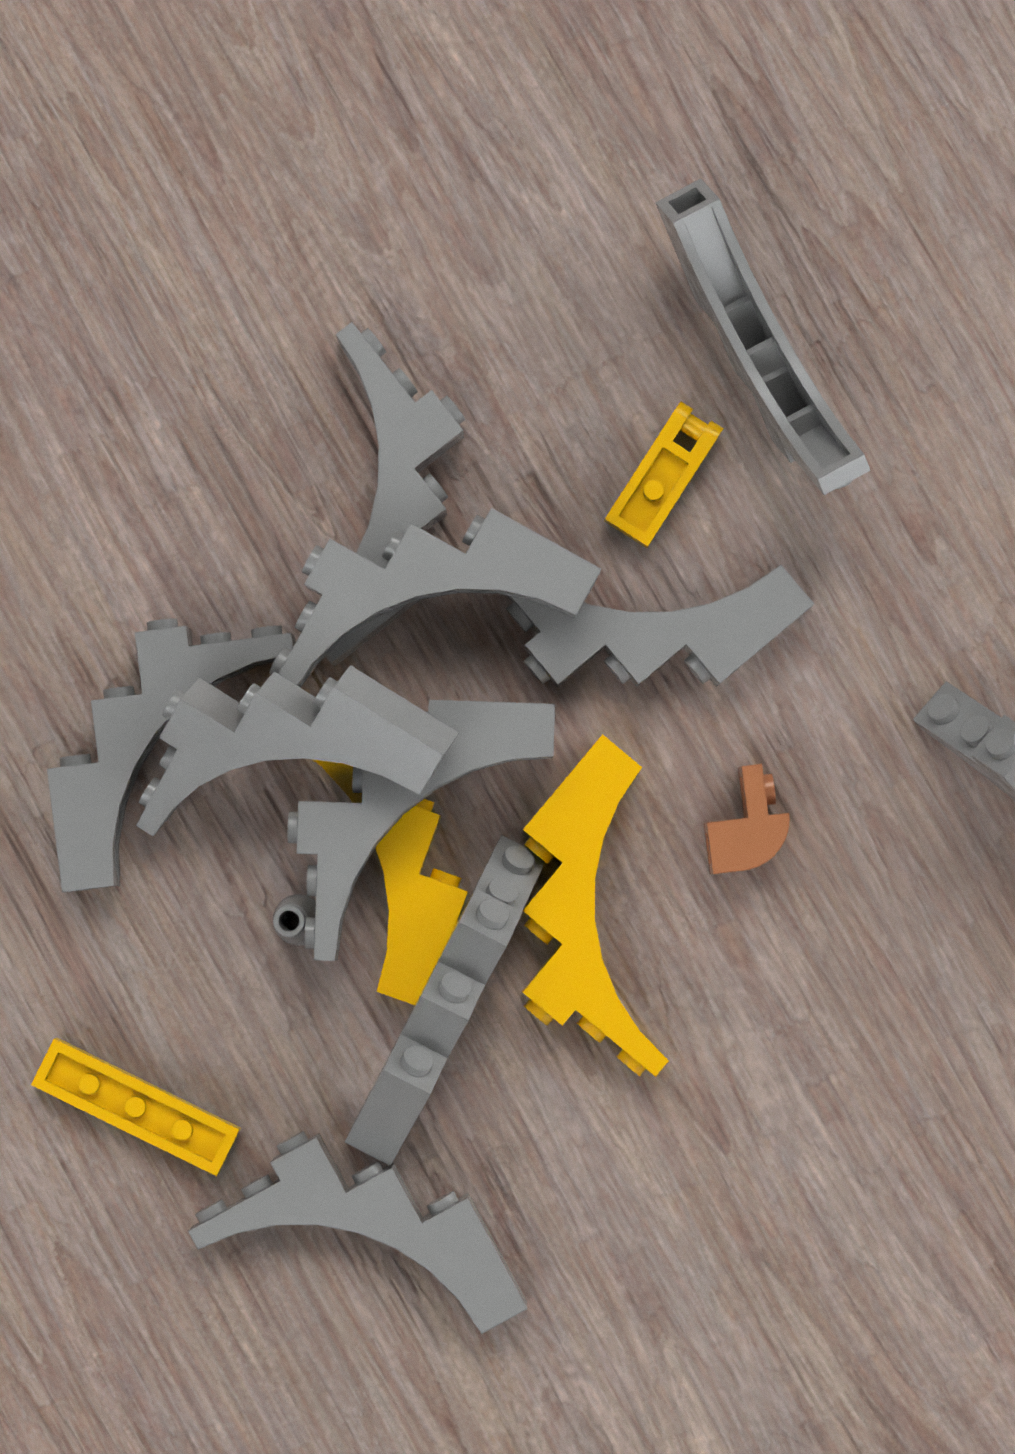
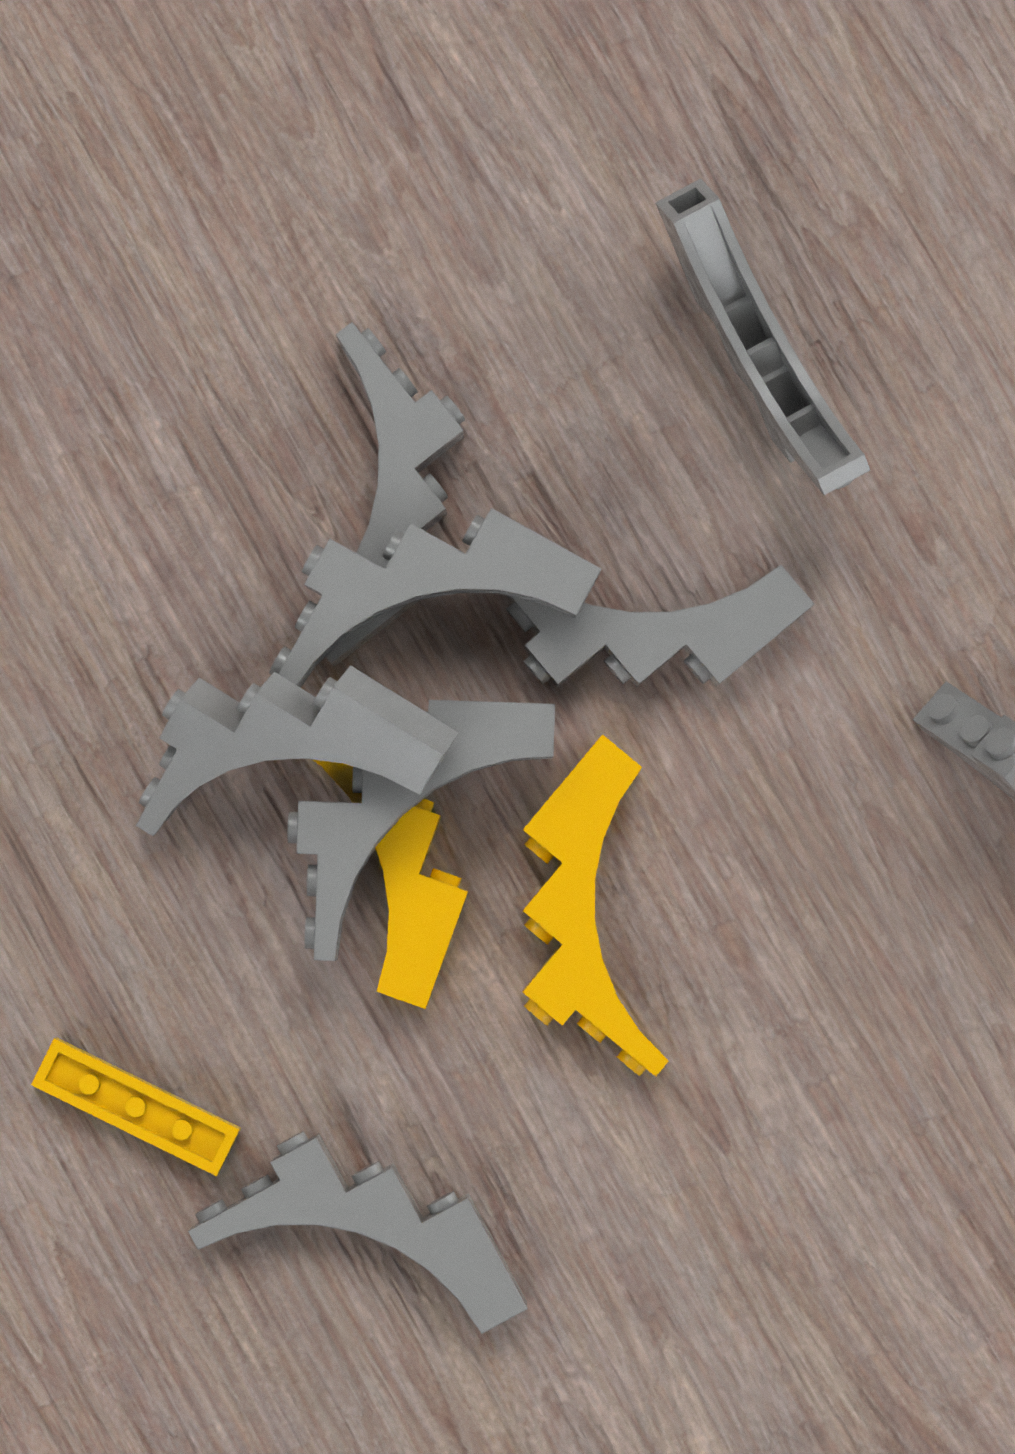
(93, 797): light grey arch -> none
(304, 907): light grey cone -> none
(446, 1001): light grey arch -> none
(662, 476): yellow plate -> none
(752, 839): nougat brick -> none

